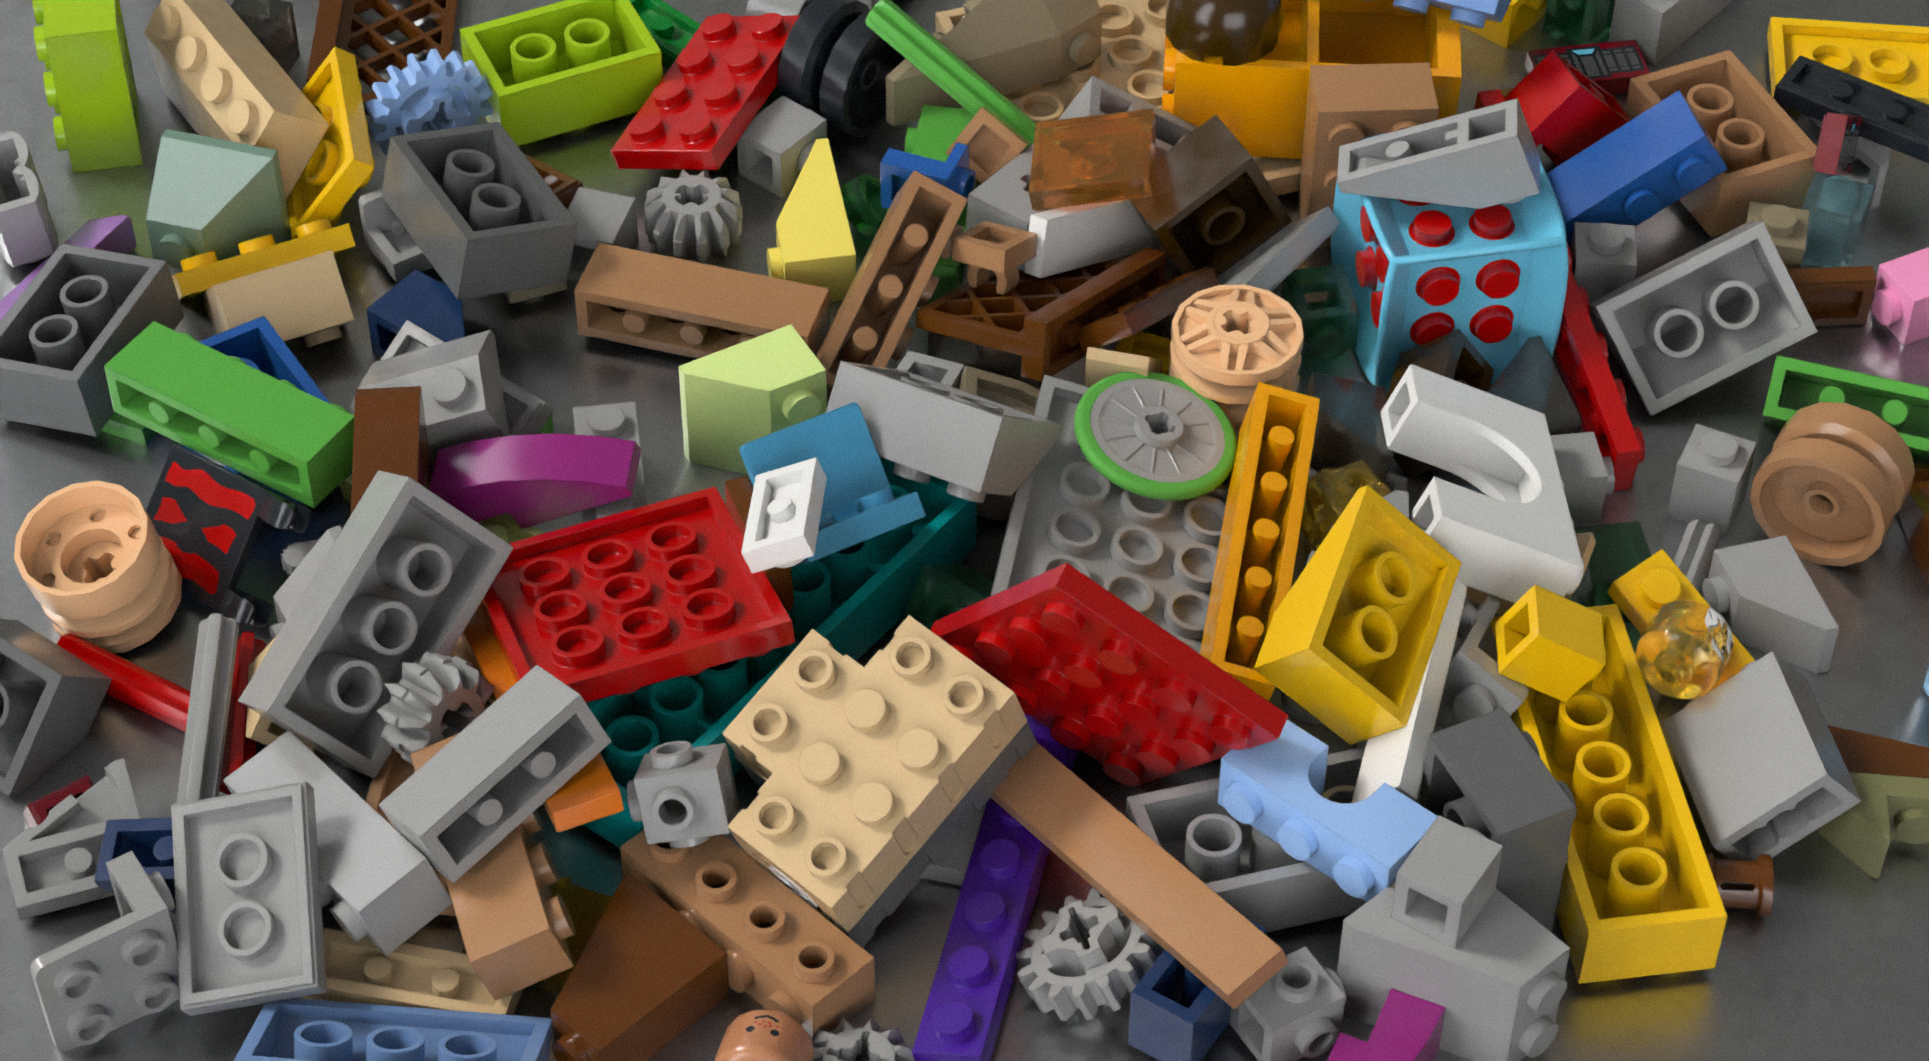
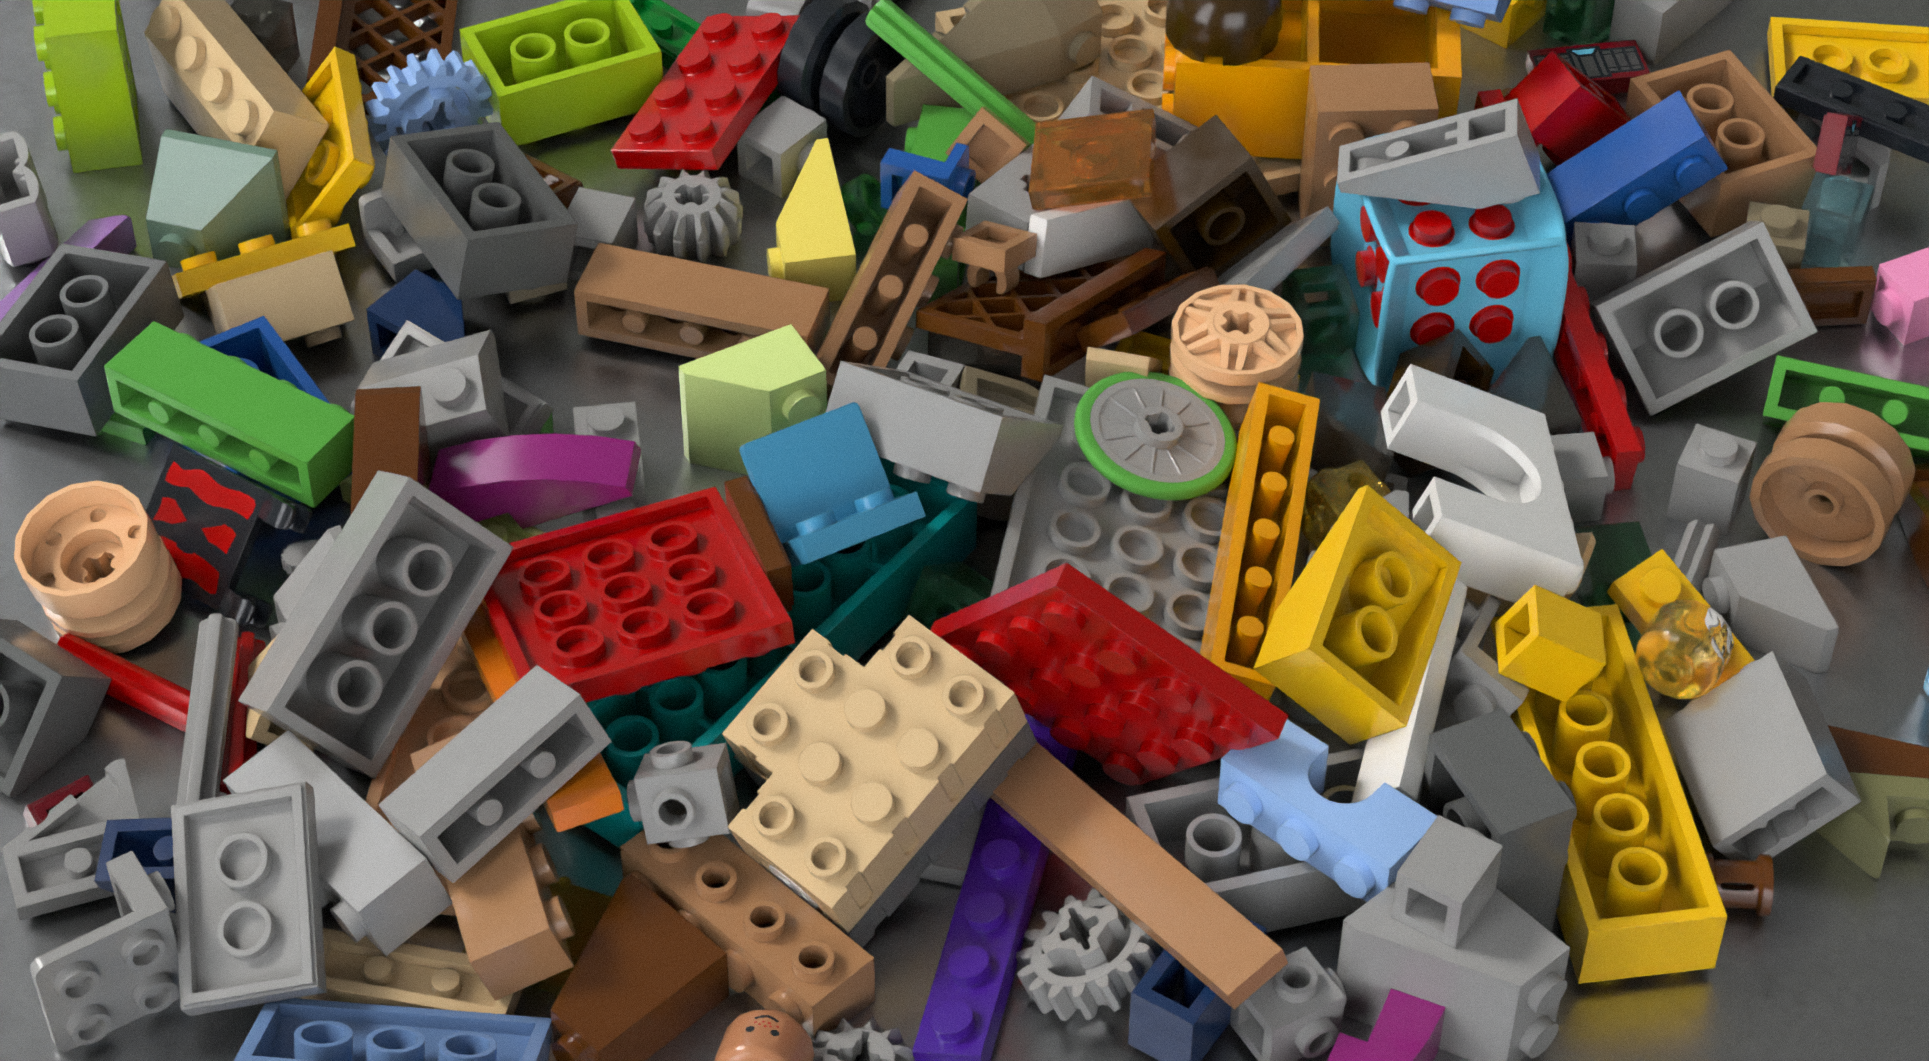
(432, 702): light grey gear -> none
(784, 516): white plate -> none

